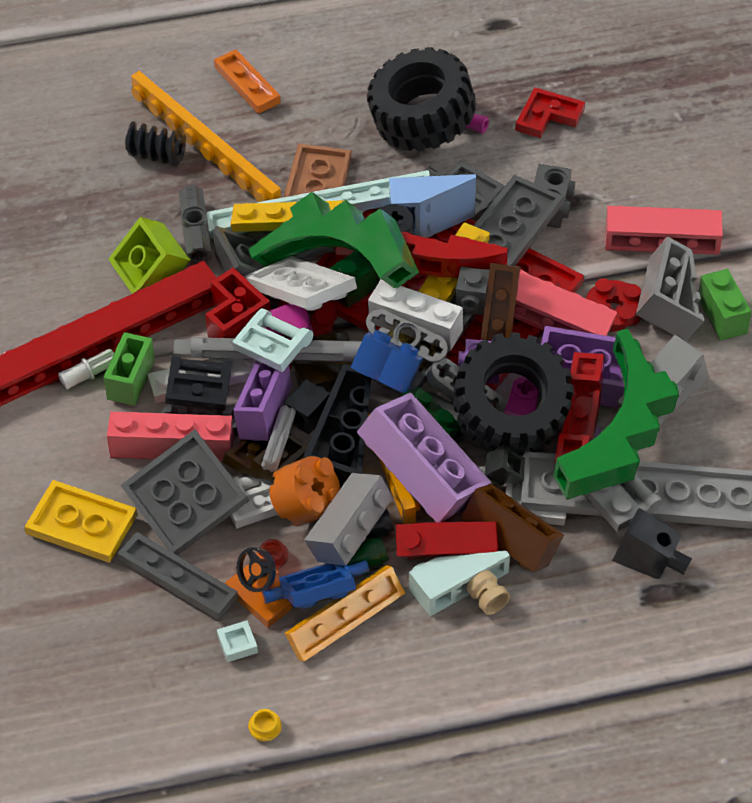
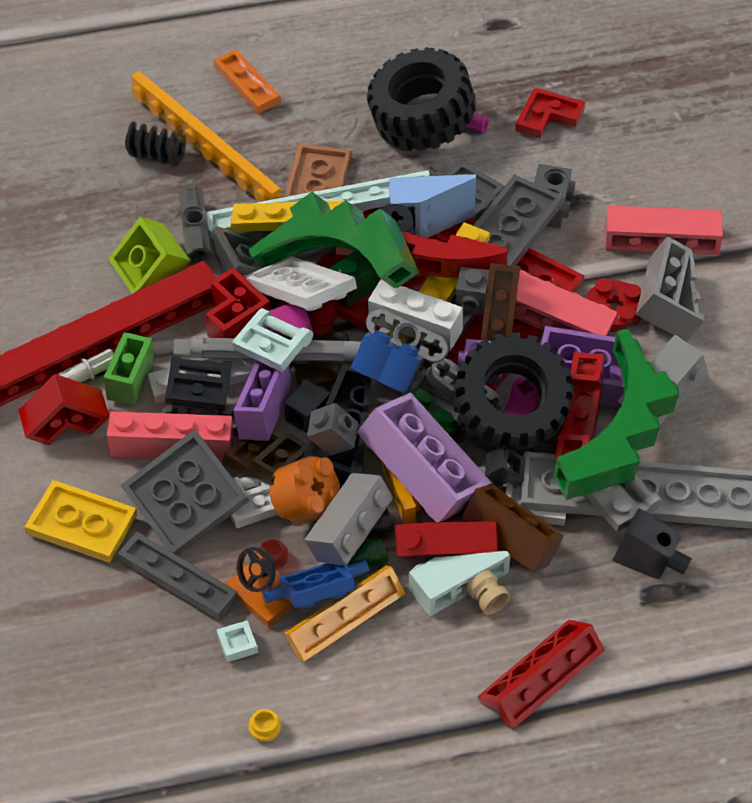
(62, 405): none -> red brick
(278, 438): light grey axle -> none
(332, 429): none -> dark grey brick
(543, 672): none -> red fence
(724, 304): bright green brick -> none

